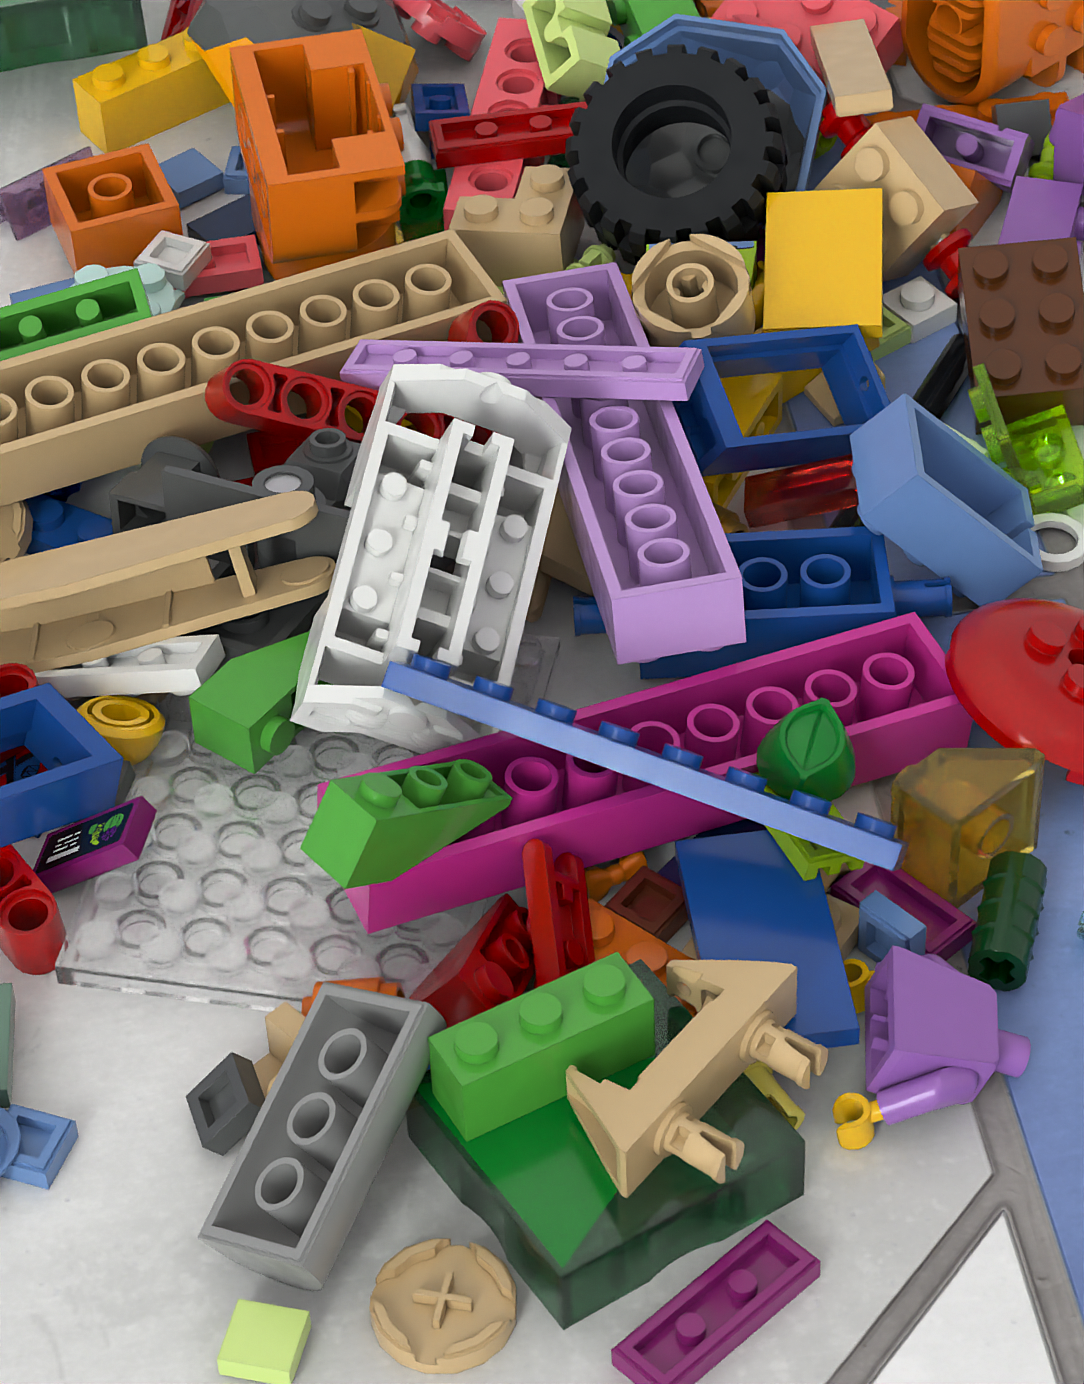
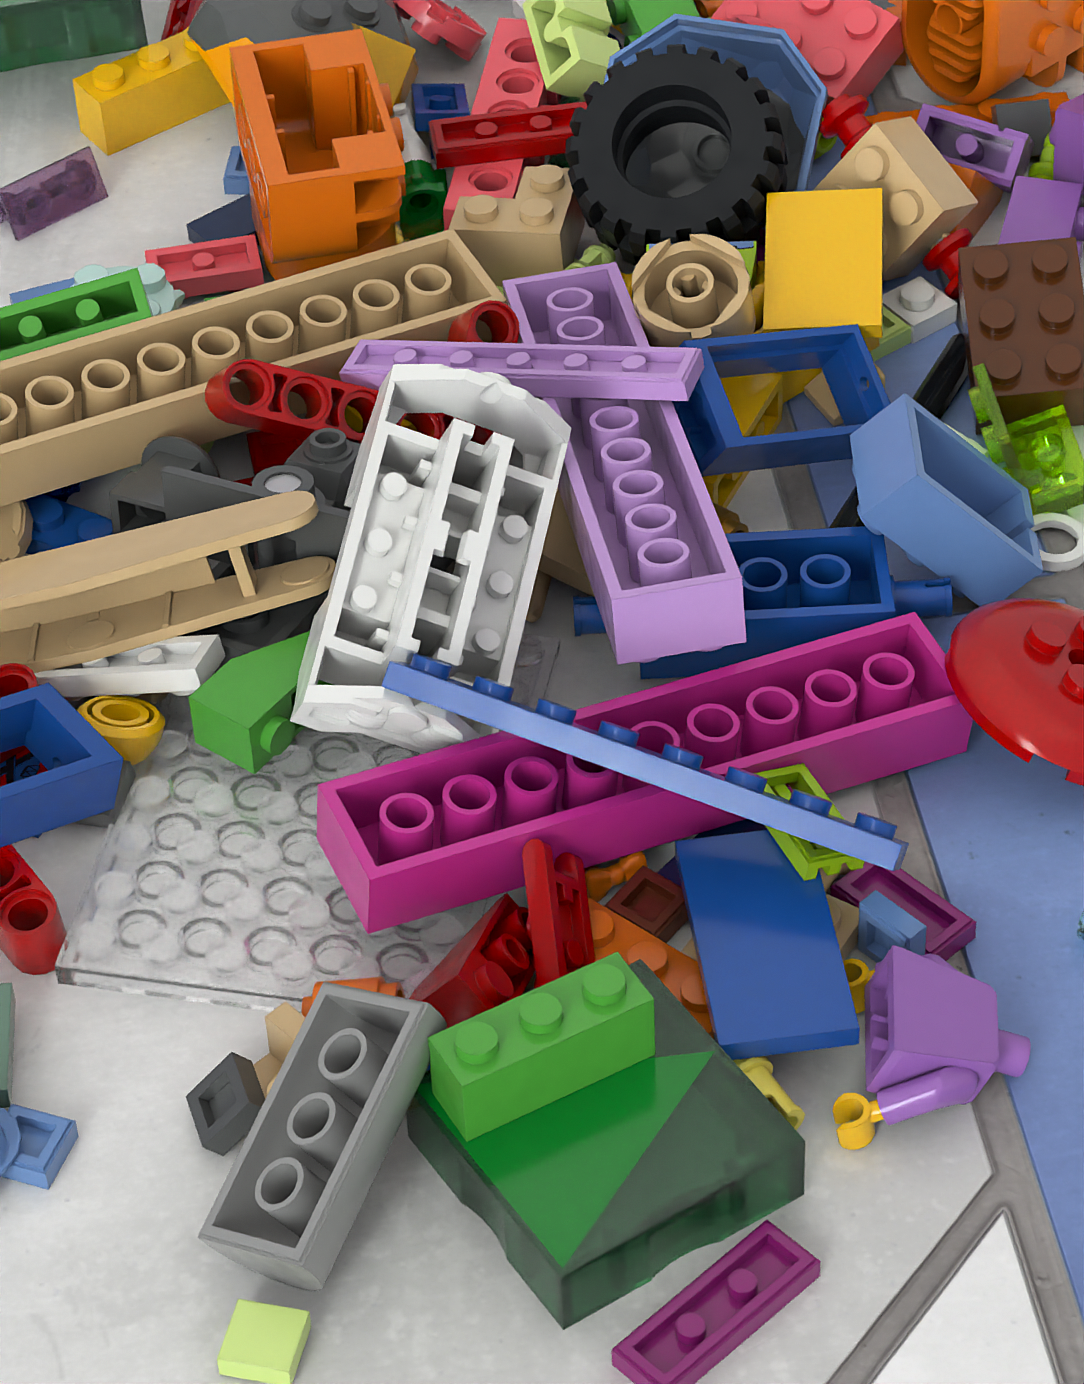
(95, 845): tile -> none
(110, 206): orange brick -> none
(179, 257): white tile -> none
(192, 177): medium blue tile -> none
(394, 819): bright green slope -> none
(443, 1306): tan tile -> none
(737, 1023): tan hose -> none
(800, 491): clear red tile -> none
(808, 753): green hat -> none
(851, 68): tan tile -> none
(964, 811): clear yellow slope -> none
(1007, 920): dark green axle -> none

